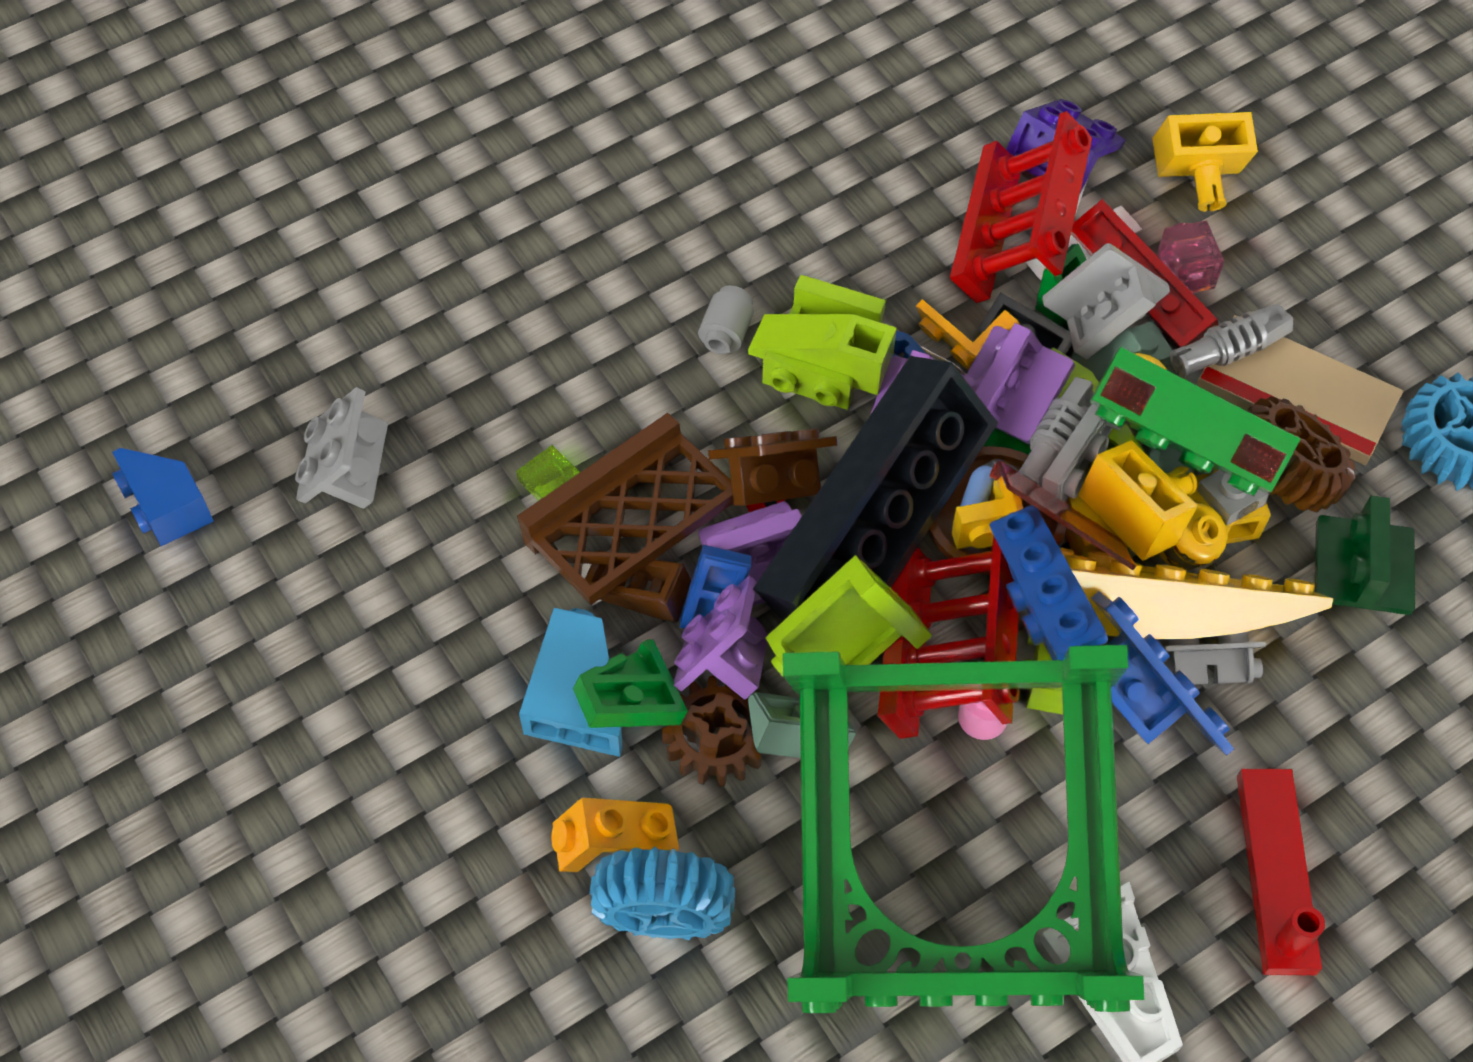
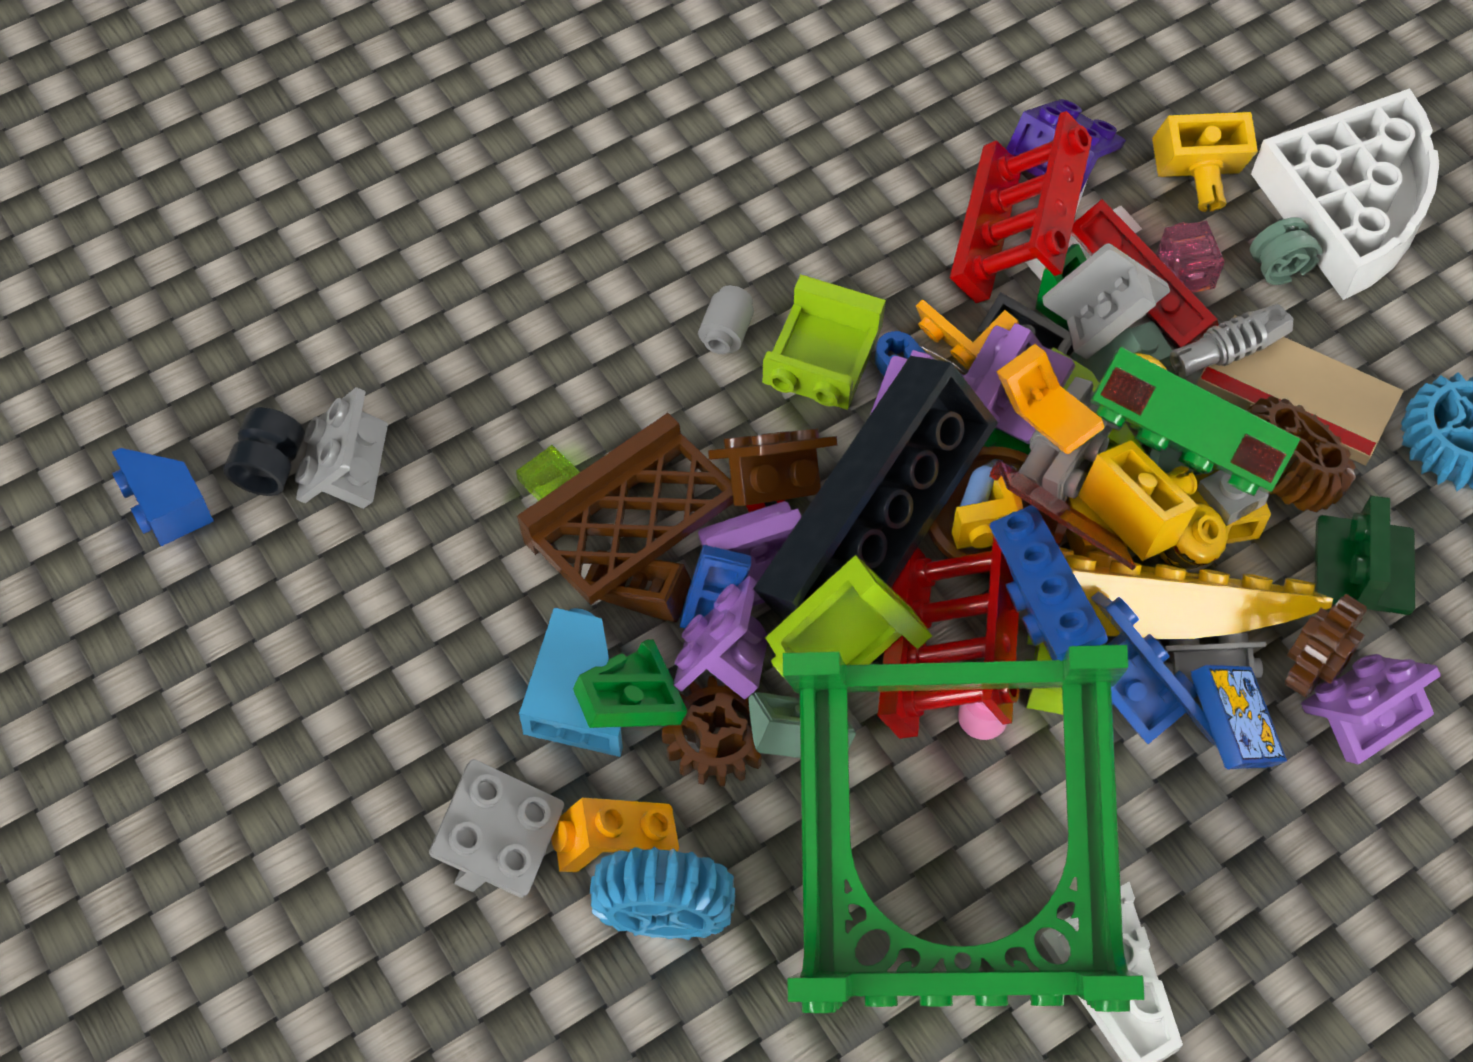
(264, 451): none -> black wheel
(496, 830): none -> light grey bracket
(830, 341): lime slope -> none
(1044, 403): none -> light orange bracket
(1238, 717): none -> tile
(1279, 874): red piece -> none
(1285, 250): none -> sand green wheel
(1325, 645): none -> reddish brown gear
(1357, 185): none -> white brick
(1374, 703): none -> medium lavender bracket

